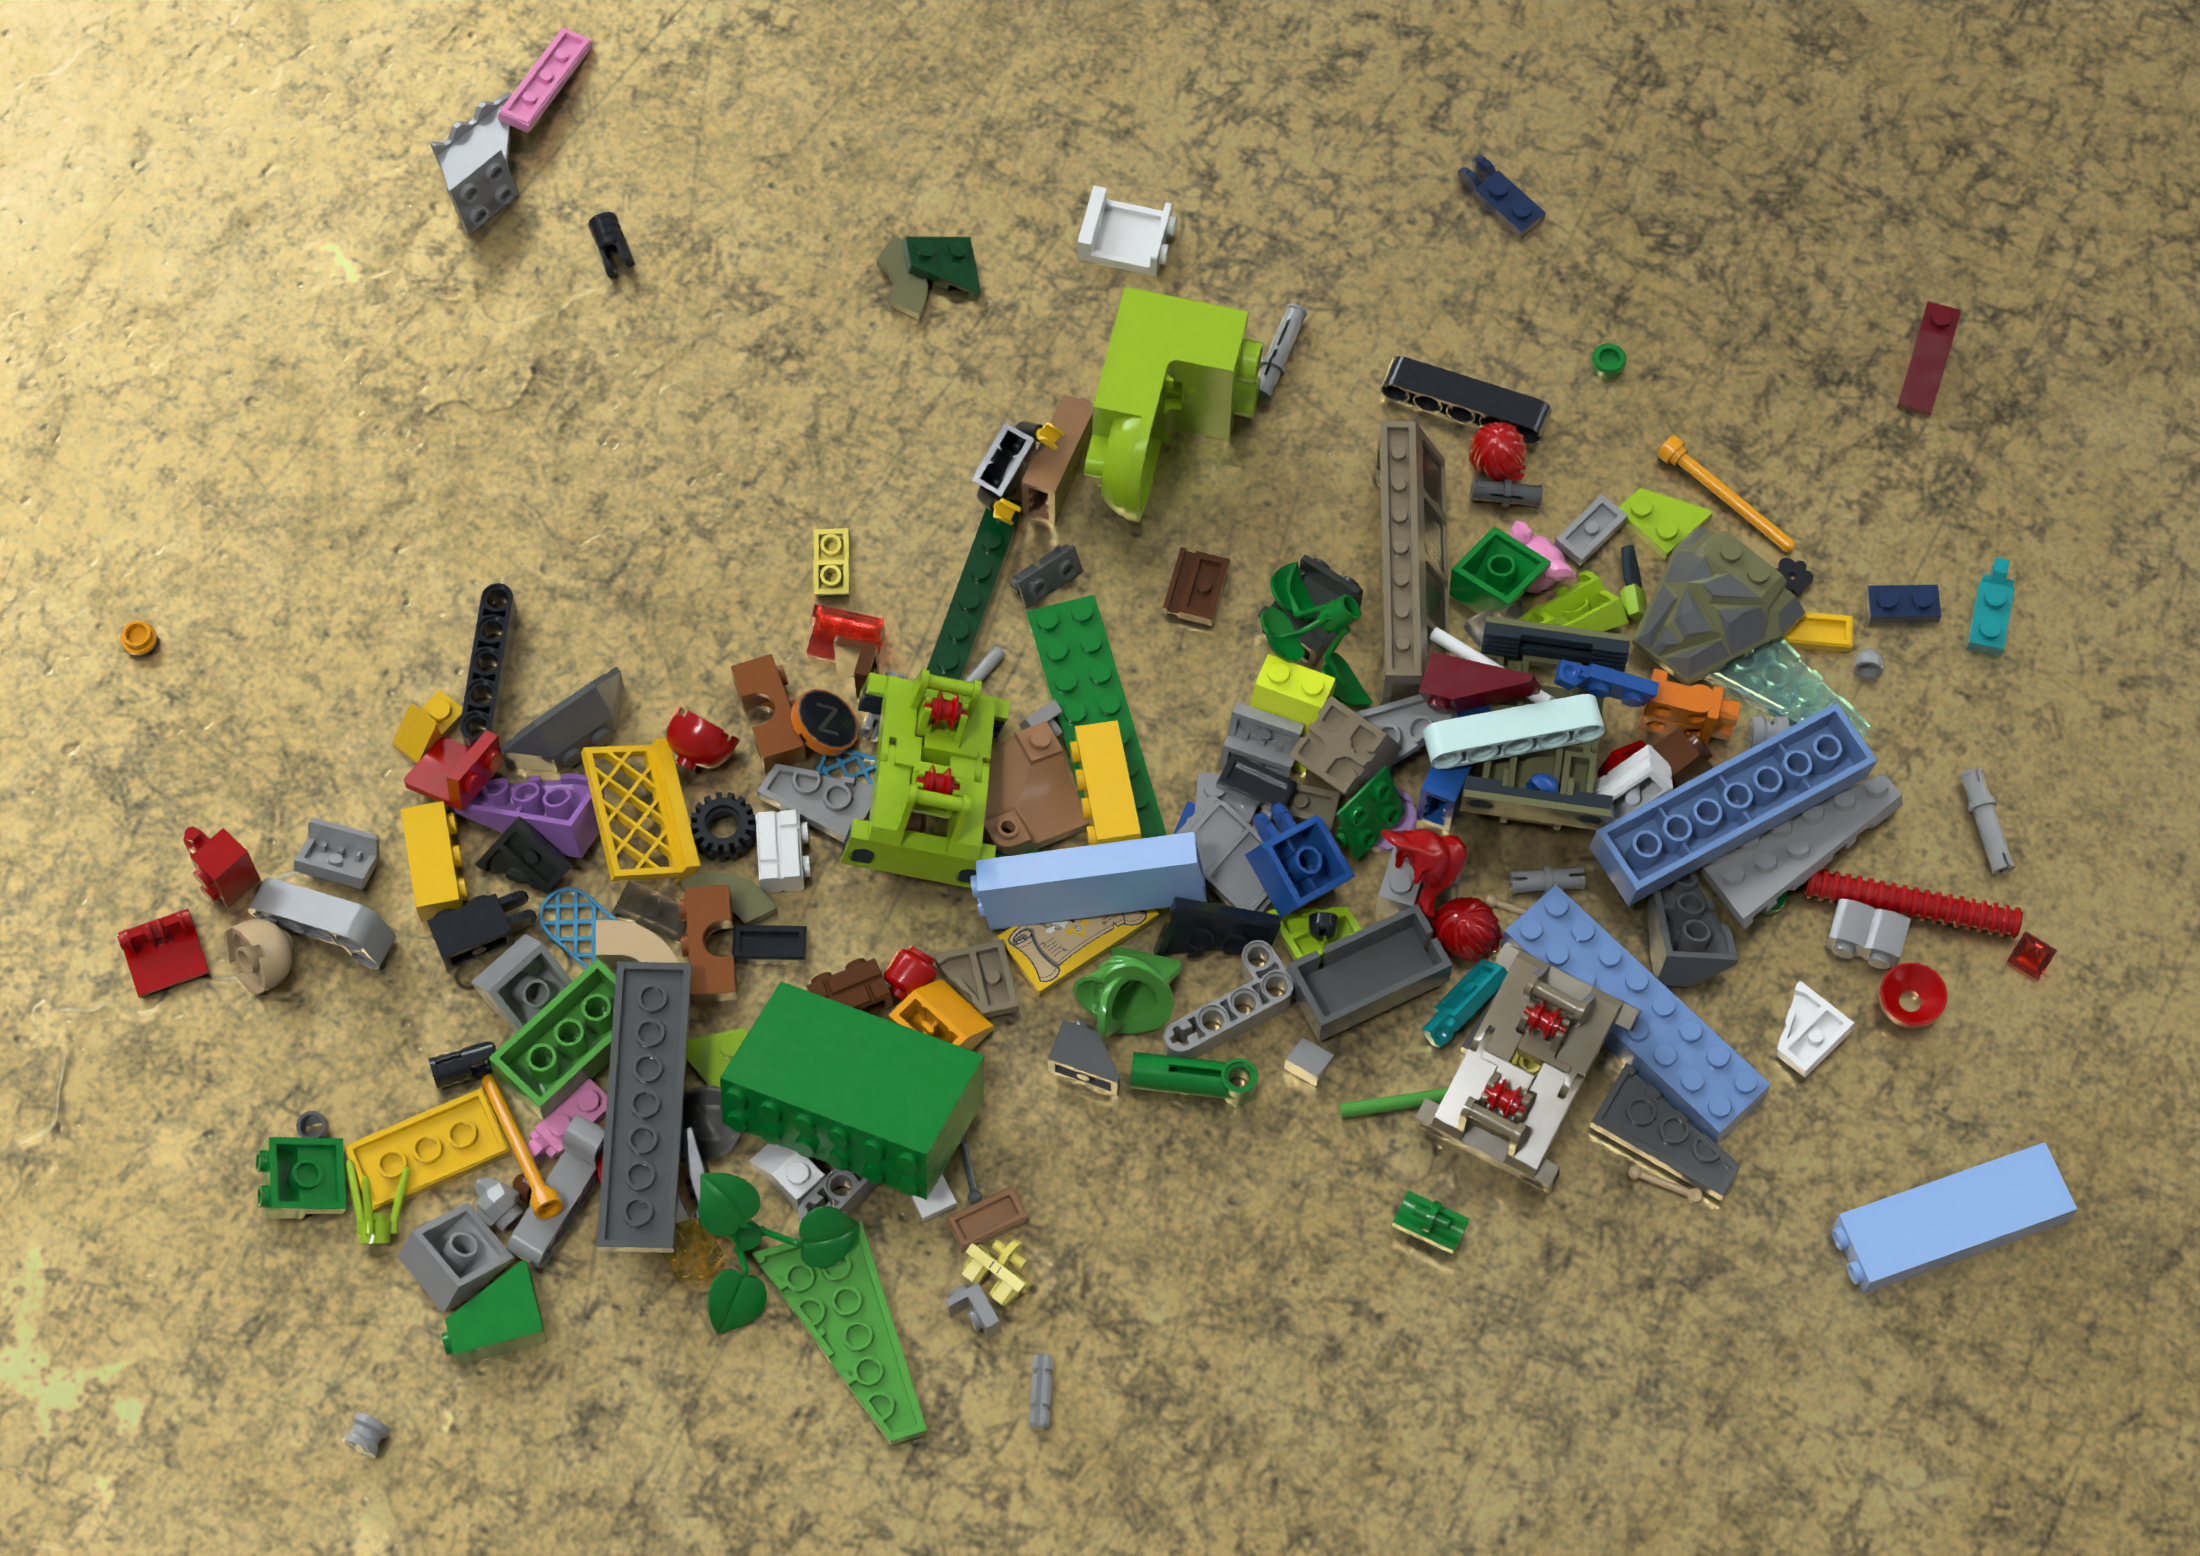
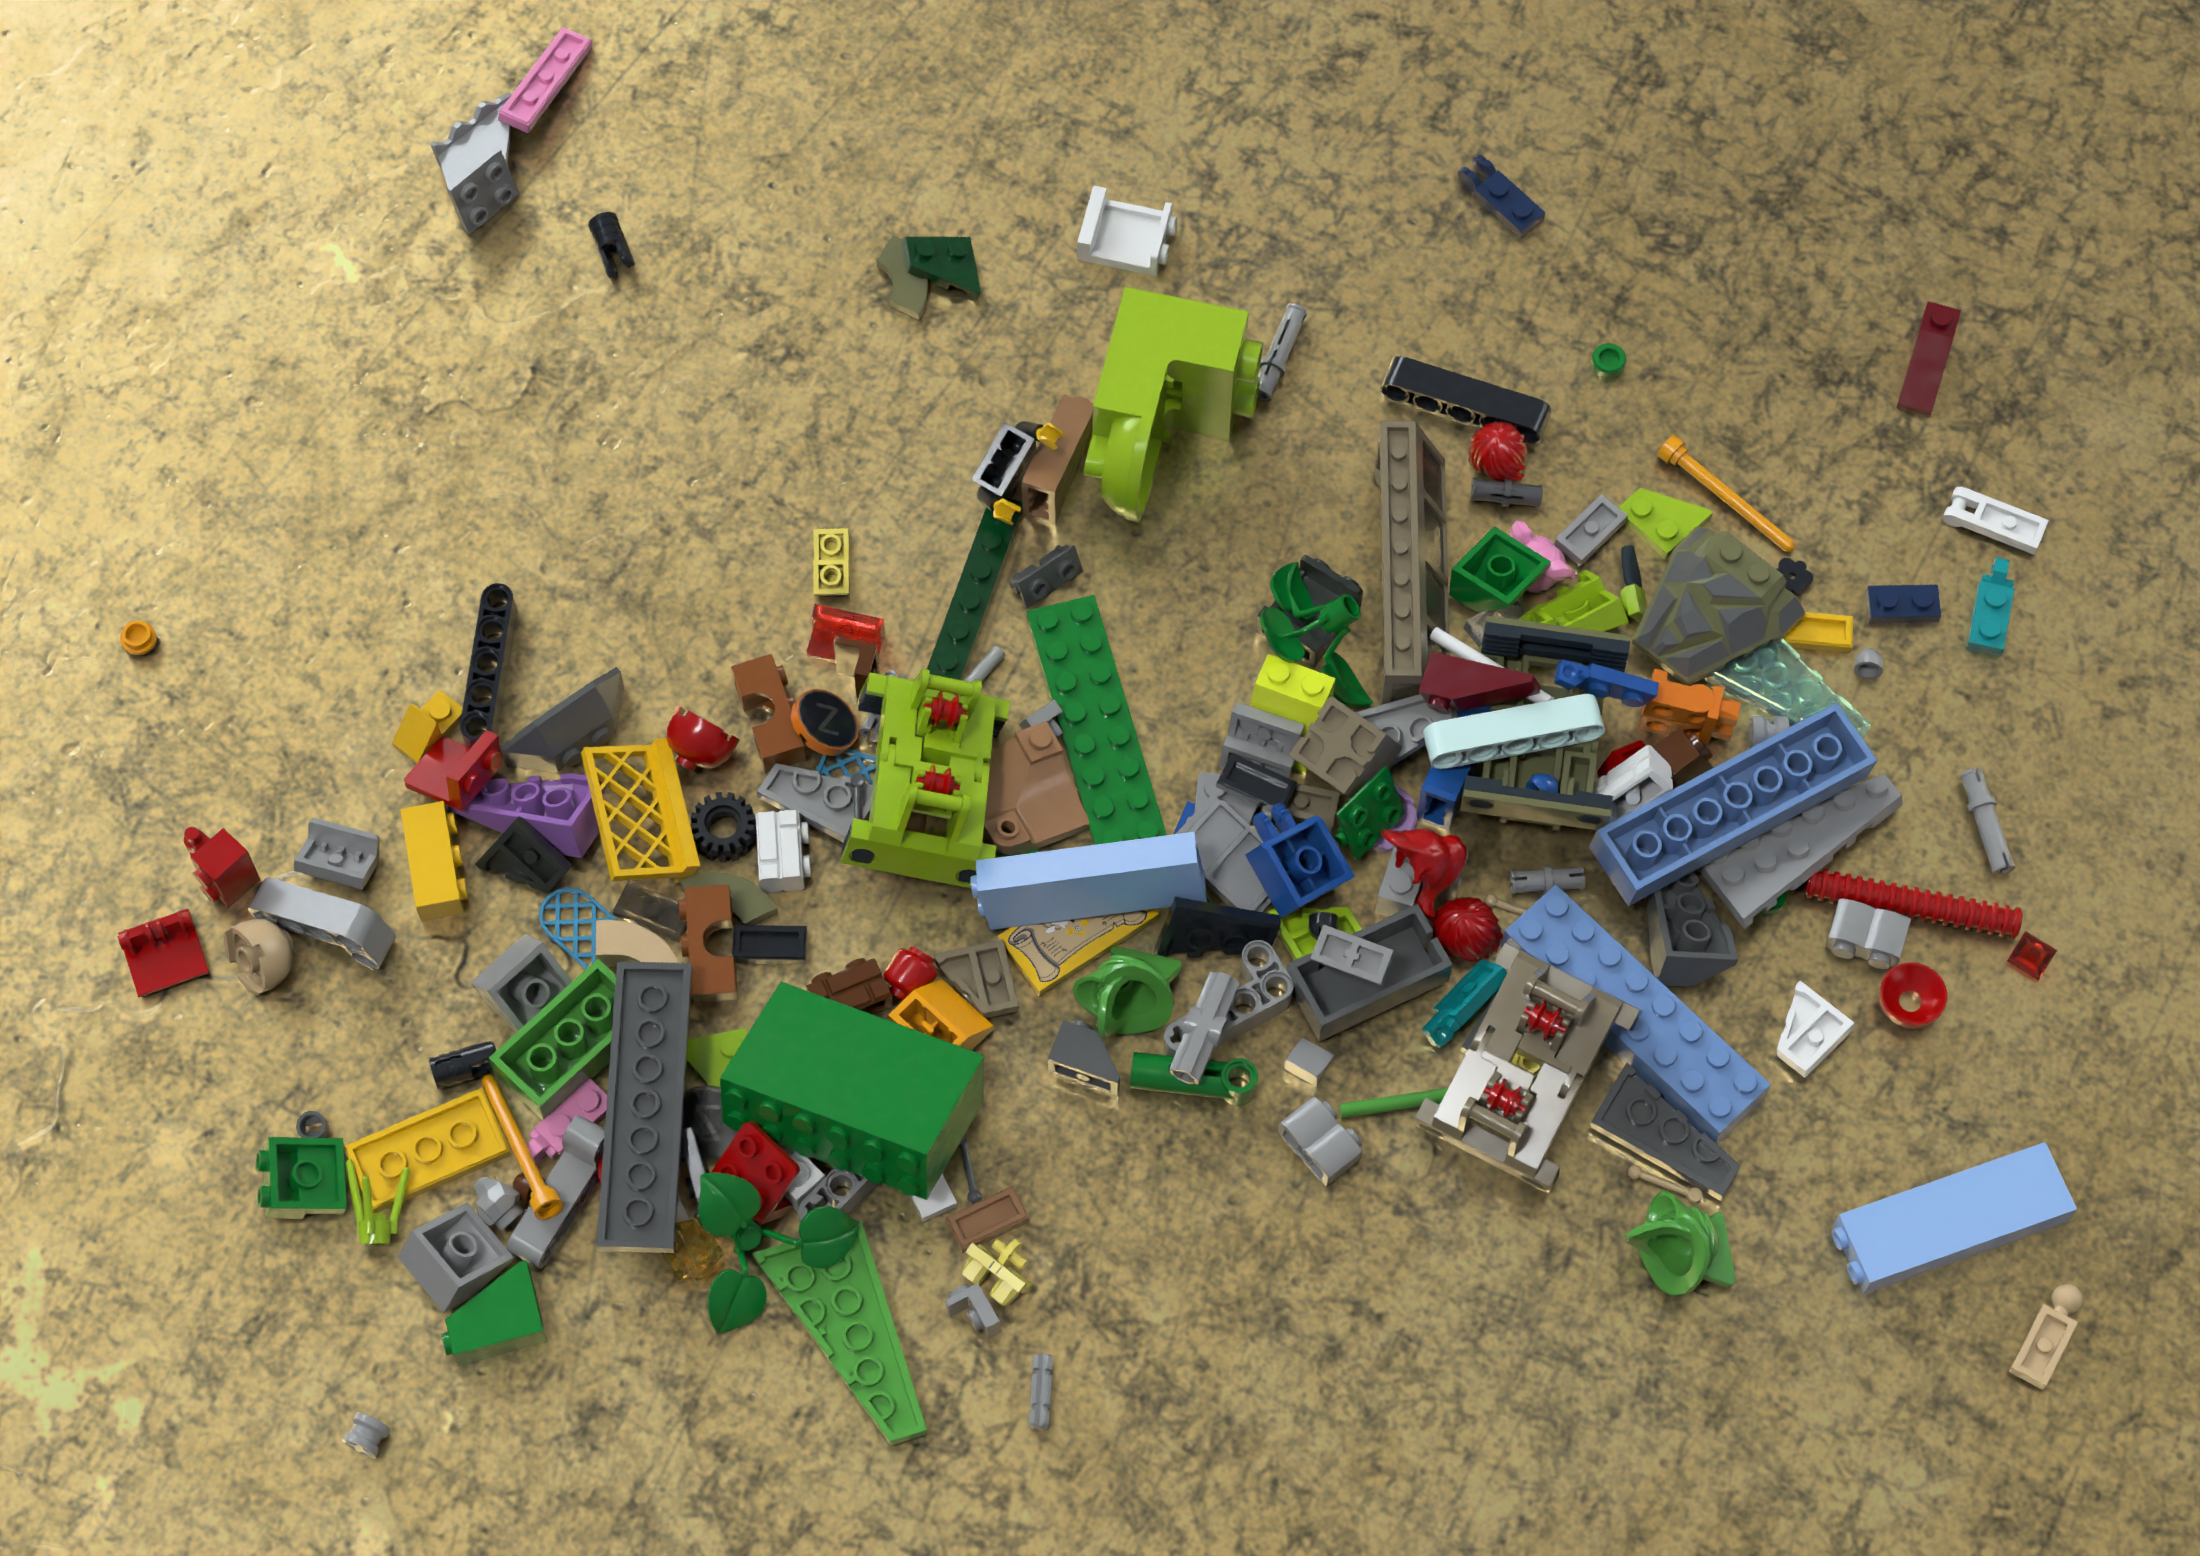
(479, 927): black hinge -> none
(764, 1165): none -> red bracket
(857, 782): none -> dark grey hinge
(1105, 784): yellow wedge -> none
(1196, 586): reddish brown plate -> none
(1204, 1027): none -> light grey piece
(1320, 1140): none -> light grey brick
(1352, 955): none -> light grey hinge
(1430, 1222): green hips -> none
(1683, 1246): none -> bright green helmet
(1995, 520): none -> white plate
(2048, 1337): none -> tan plate

